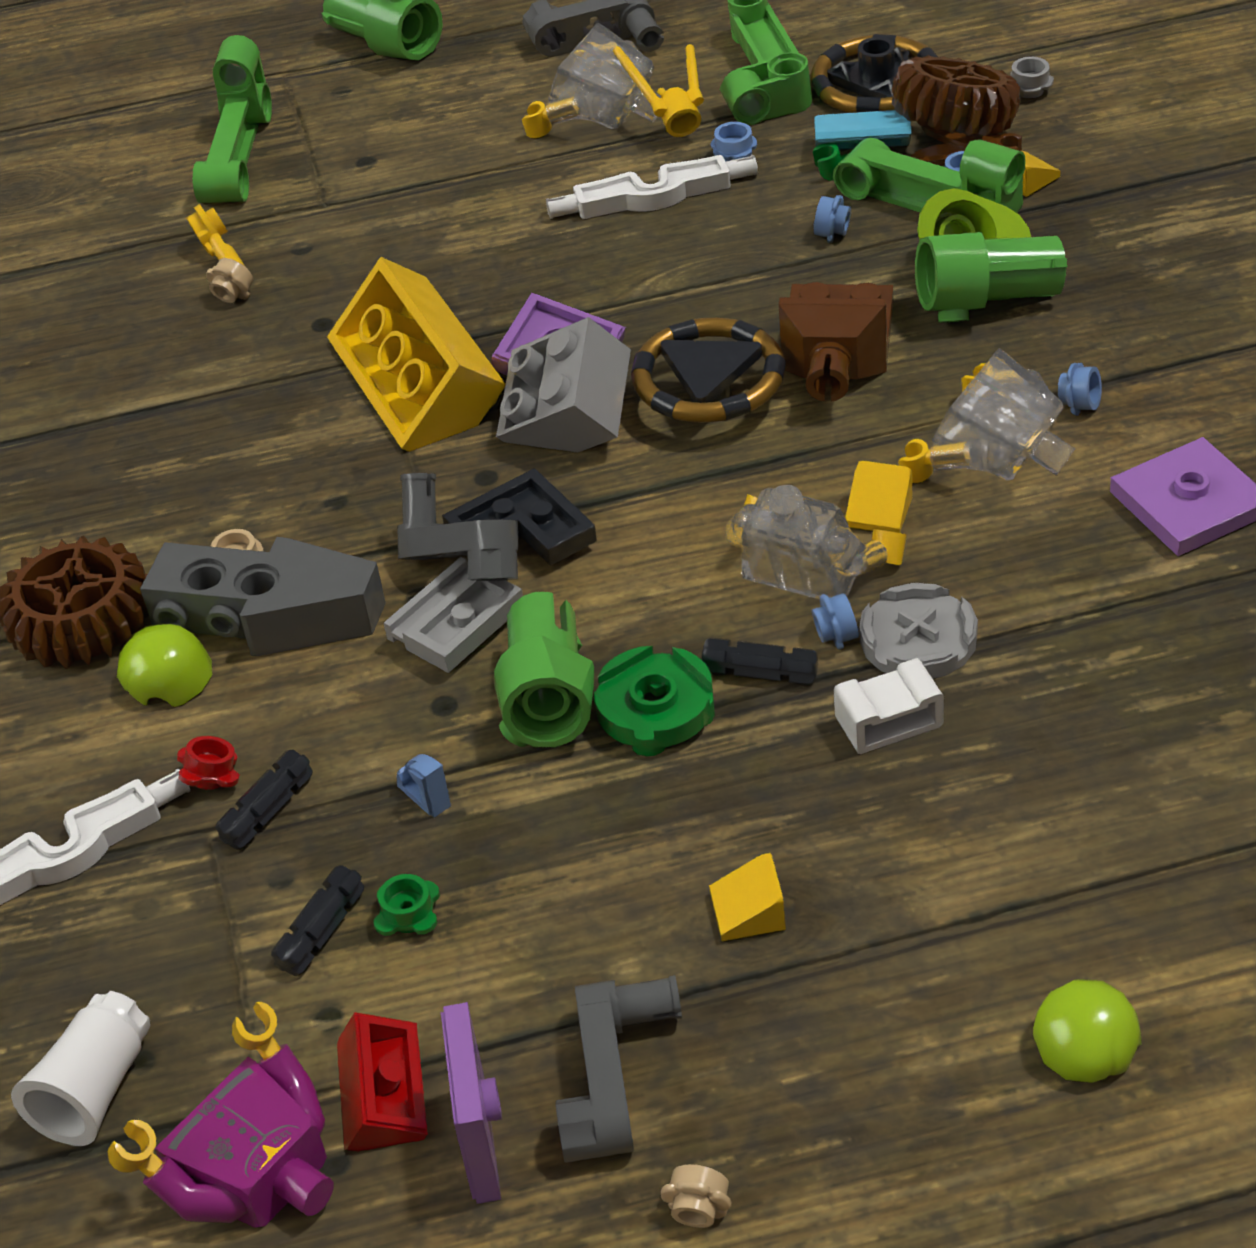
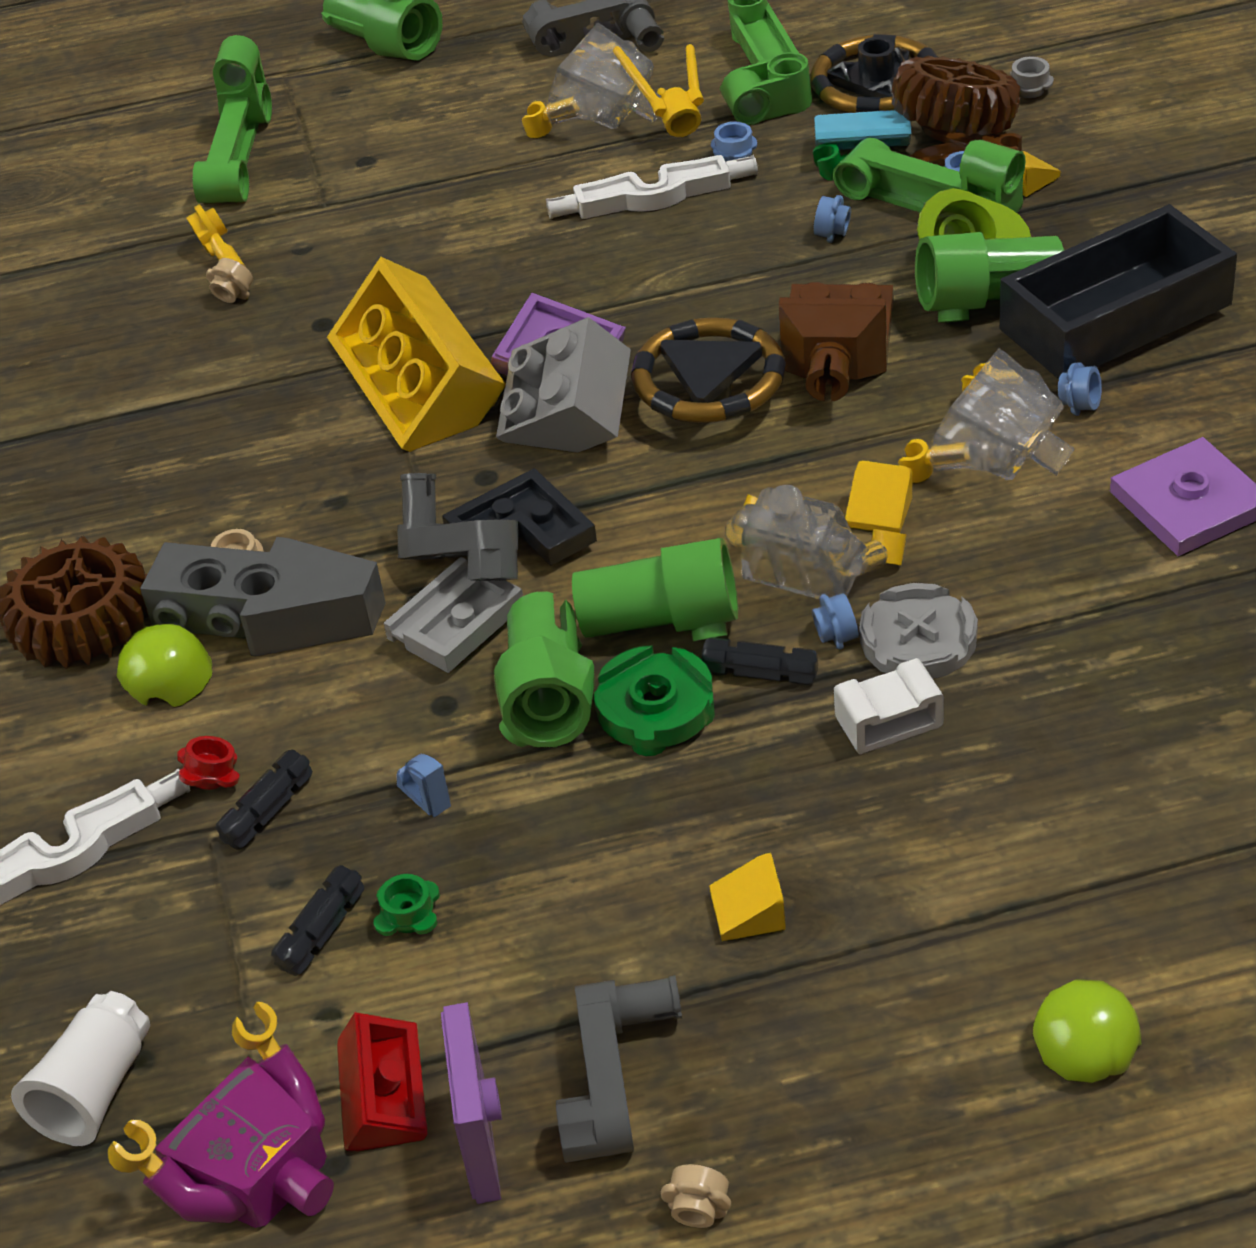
(681, 587): none -> bright green piece
(1117, 291): none -> black piece

